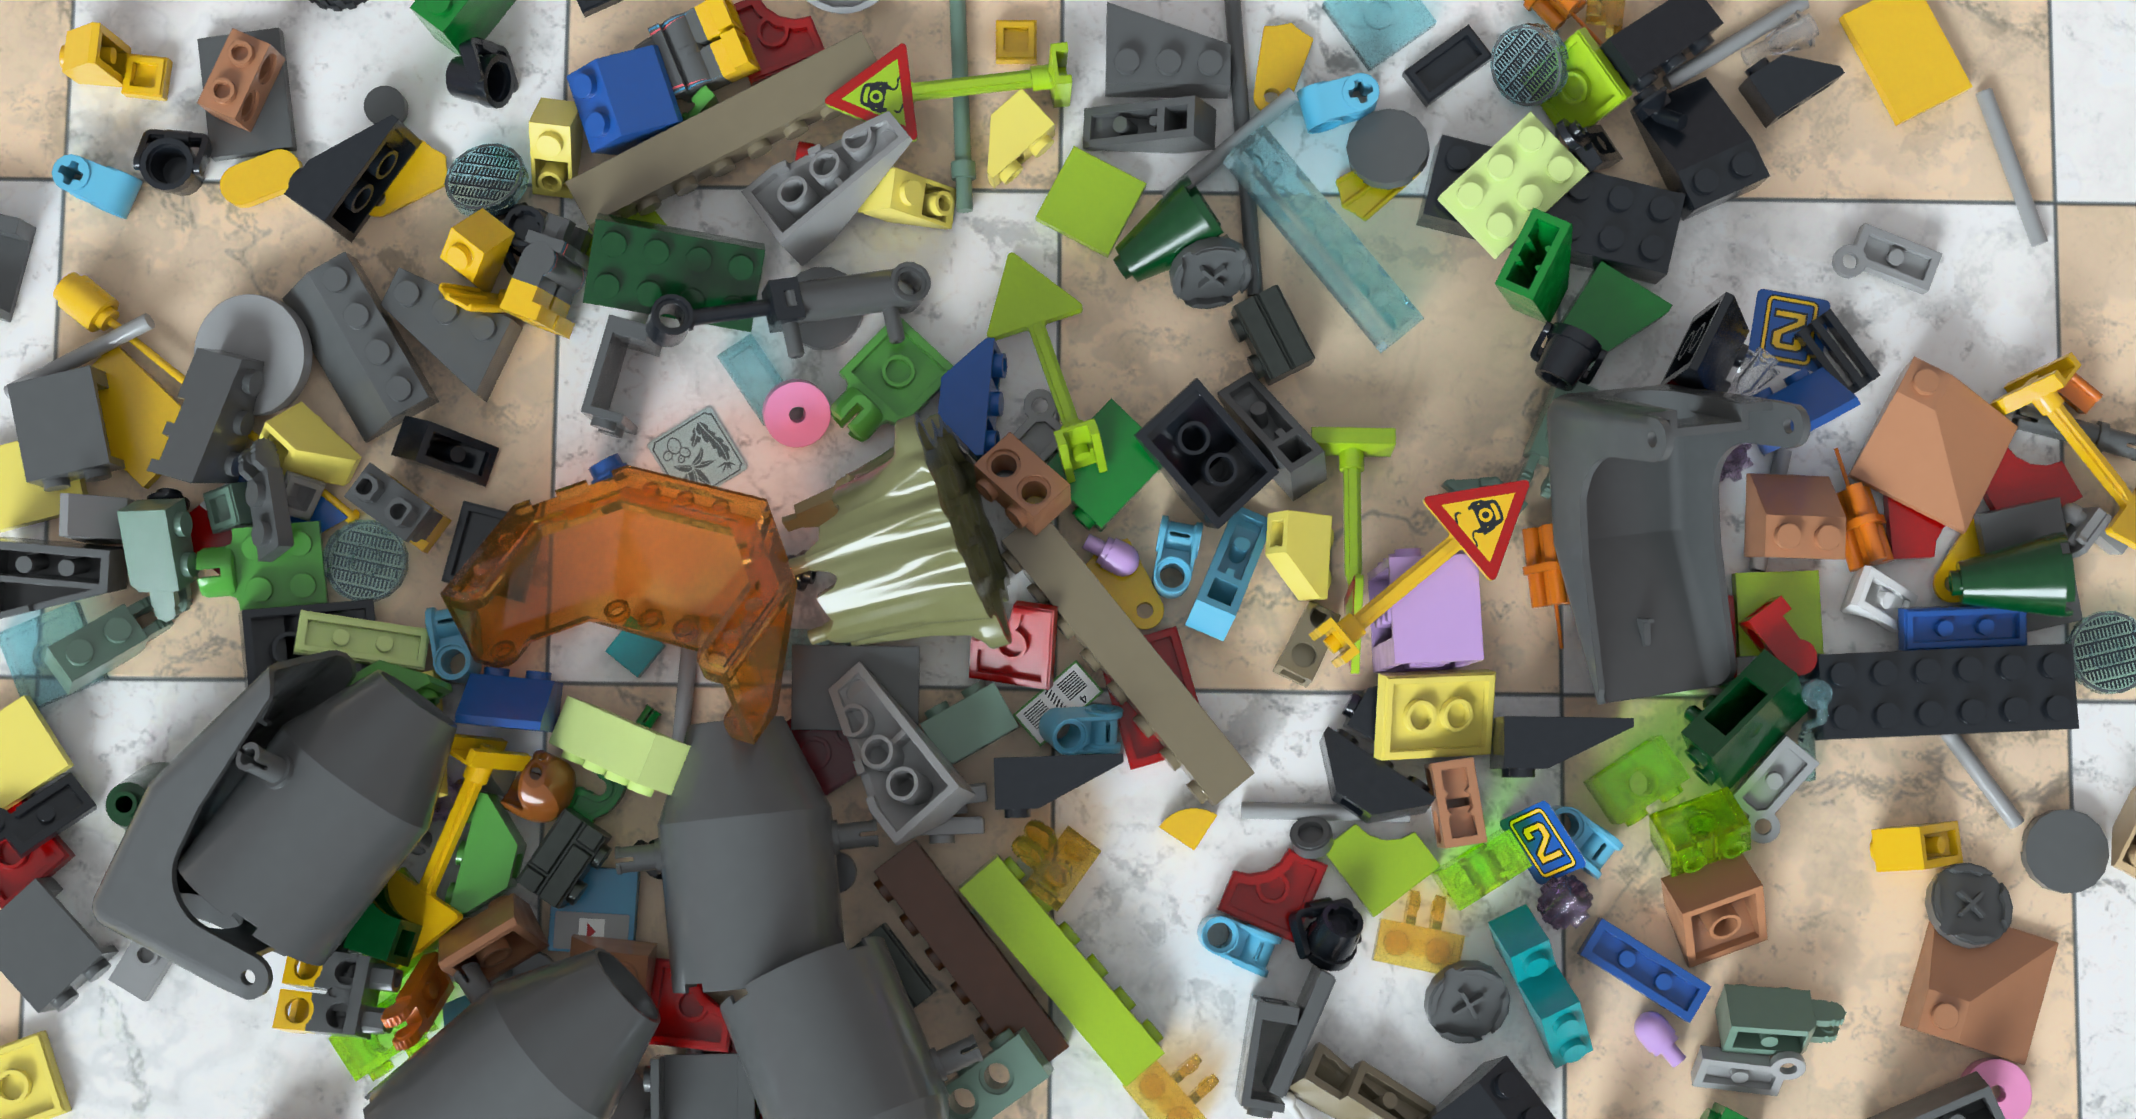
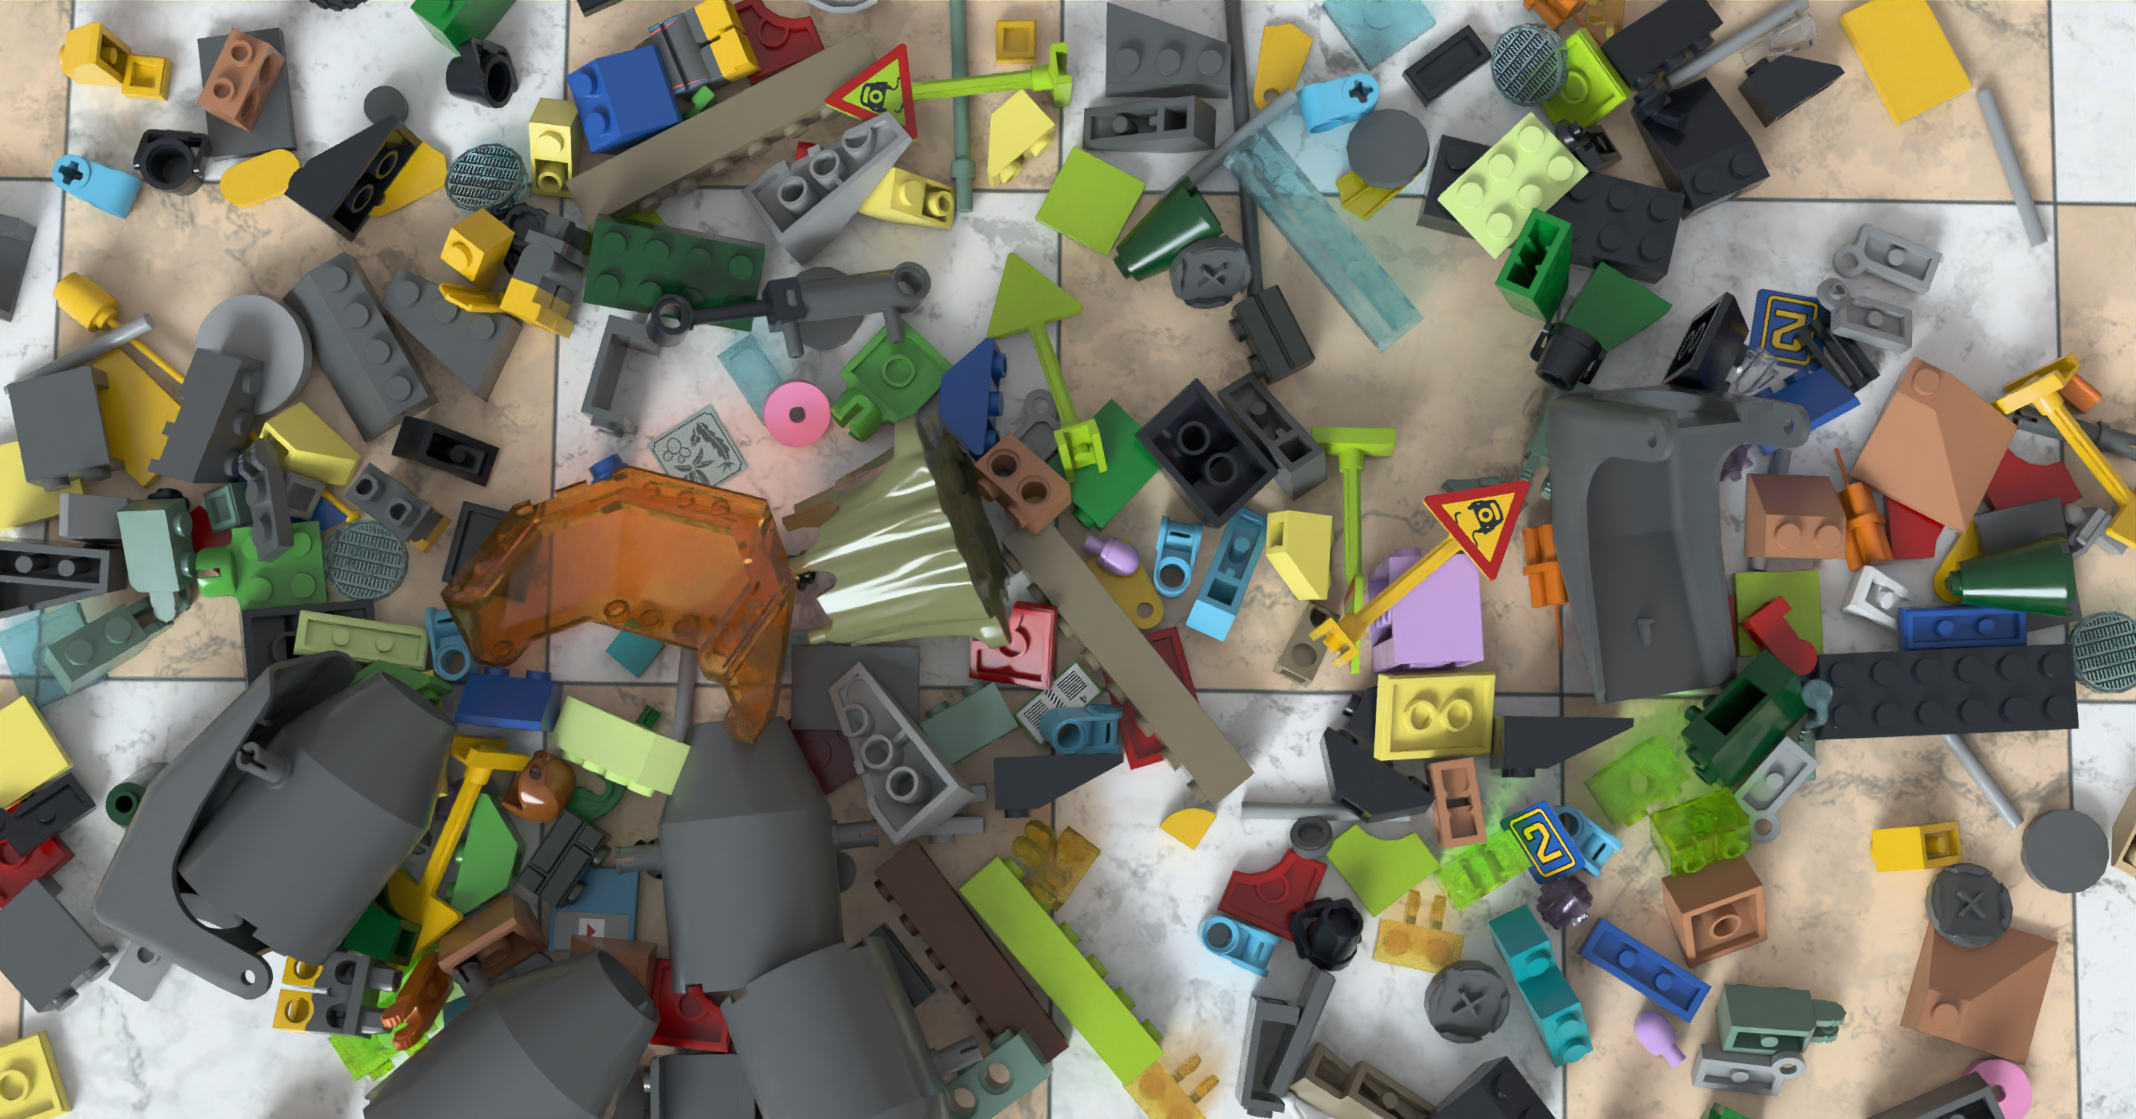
(1866, 318): none -> light grey hinge

